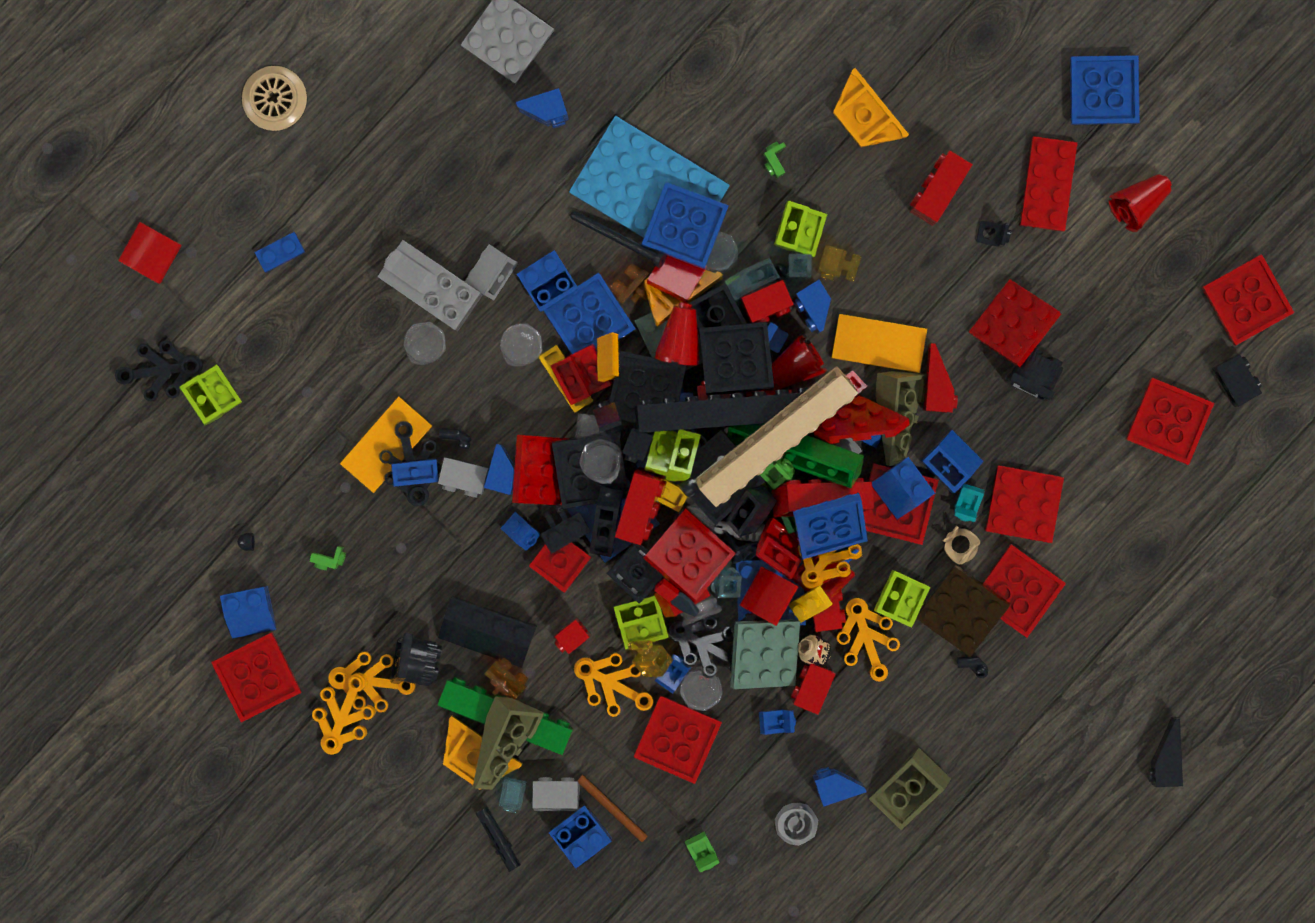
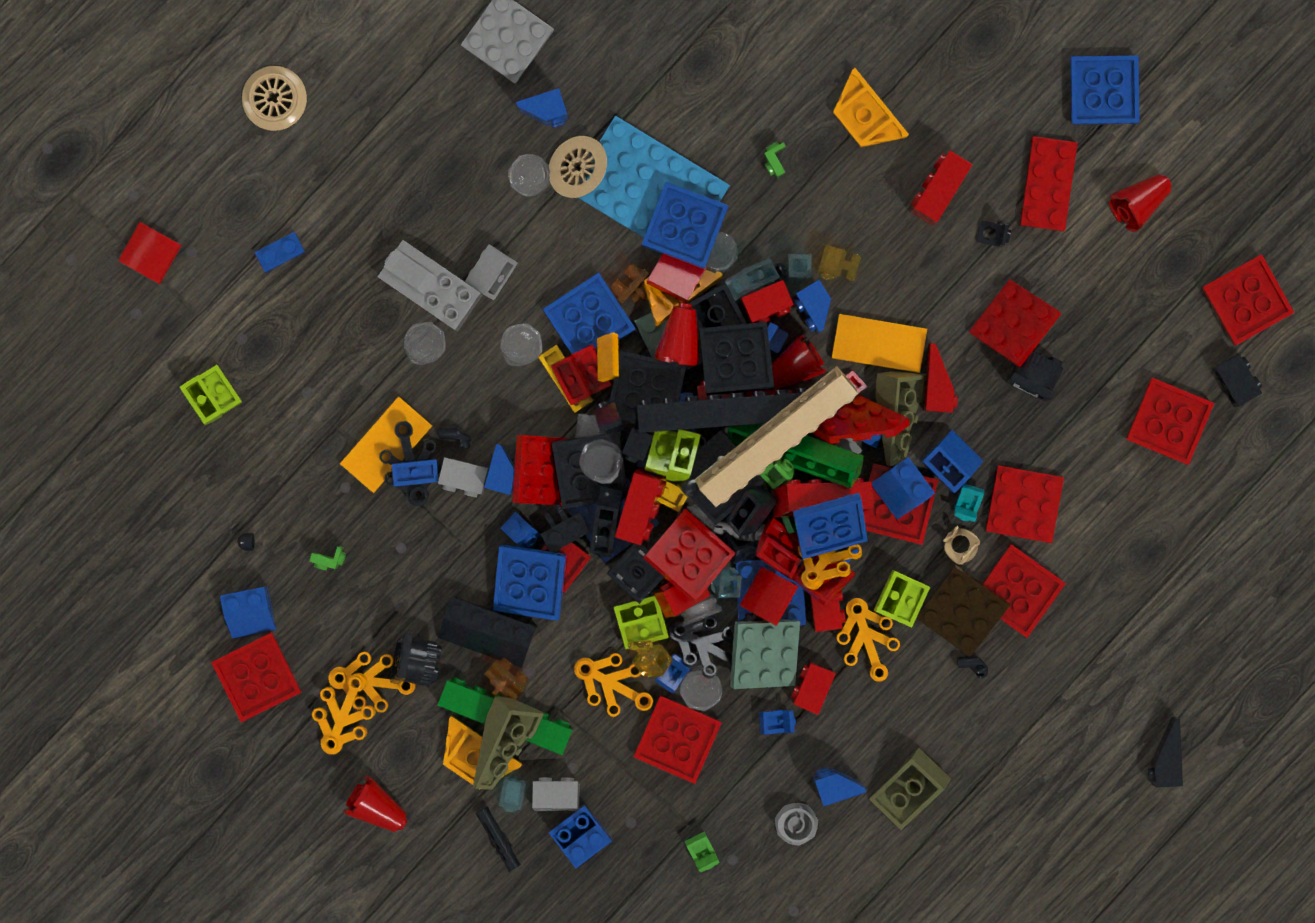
(162, 370): black plant -> none
(375, 806): none -> red cone
(529, 175): none -> clear hat
(529, 582): none -> blue plate
(547, 281): blue slope -> none
(562, 155): none -> tan piece
(571, 636): red brick -> none
(615, 811): dark orange bar -> none
(658, 258): black bar -> none
(676, 598): piece -> none
(800, 229): lime brick -> none
(810, 604): yellow plate -> none
(814, 650): tan head -> none

